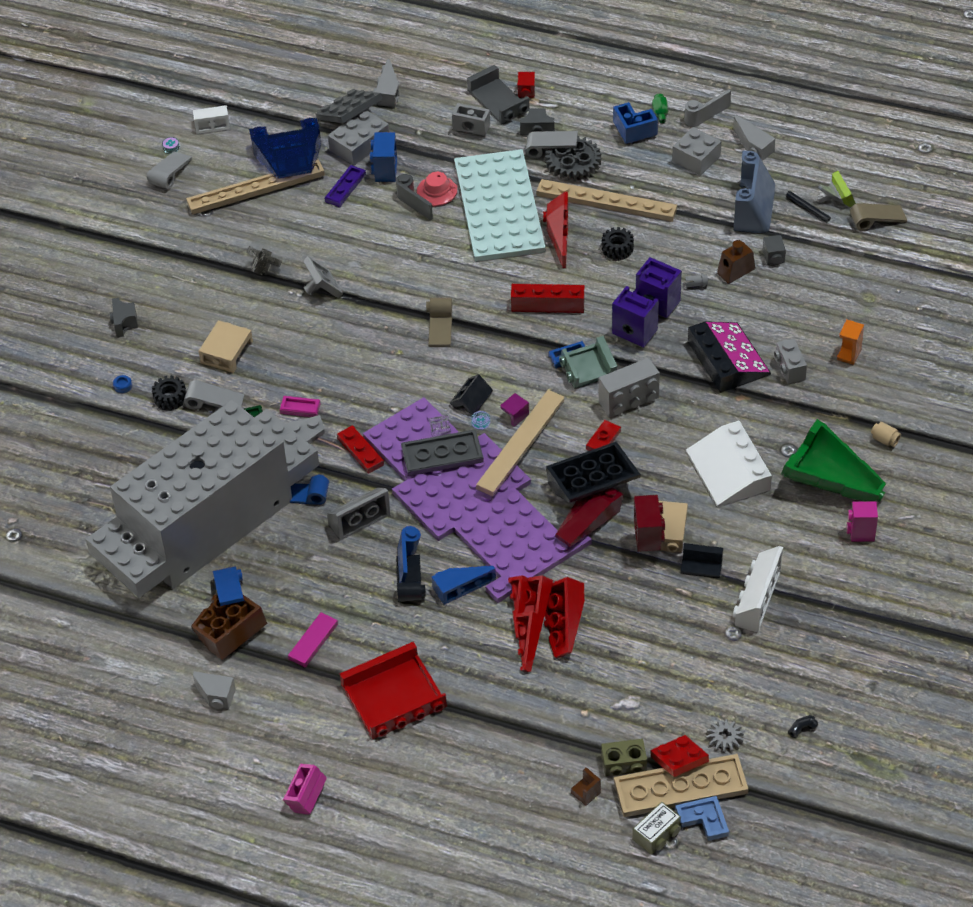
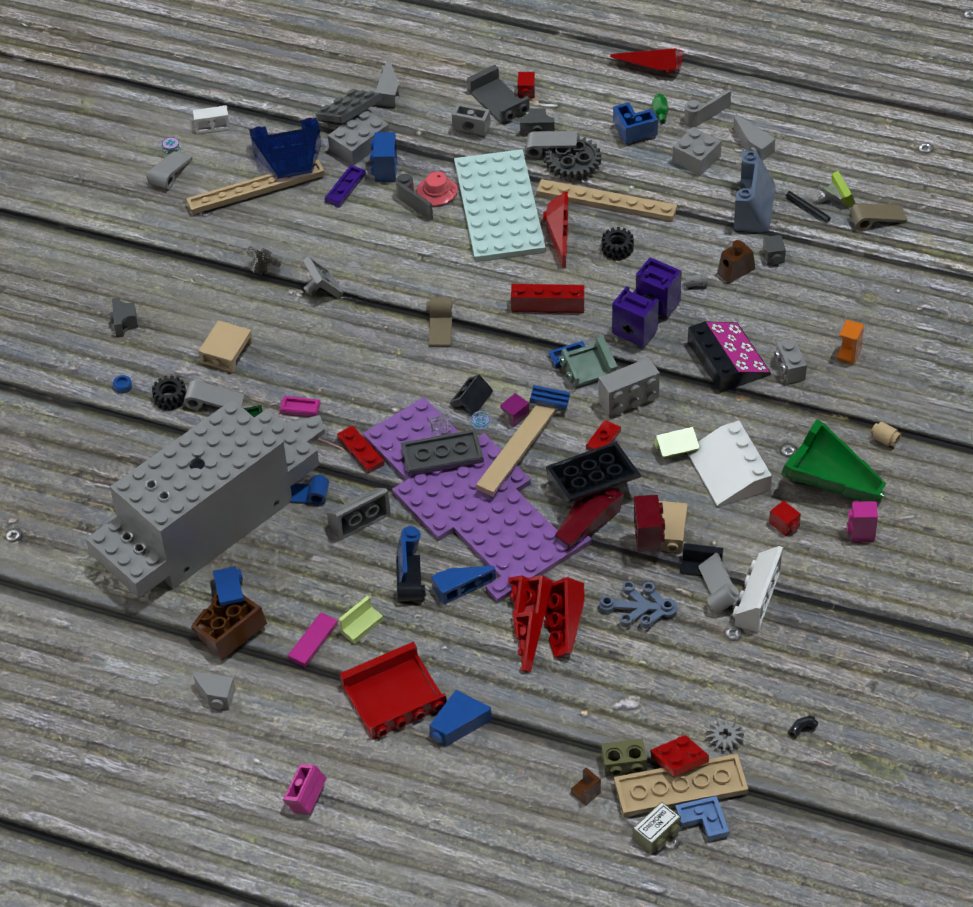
(359, 620): none -> yellowish green panel
(459, 718): none -> blue slope
(540, 393): none -> blue tile
(641, 605): none -> sand blue plant
(664, 59): none -> red wedge
(676, 442): none -> panel
(719, 583): none -> light grey door
(785, 518): none -> red brick

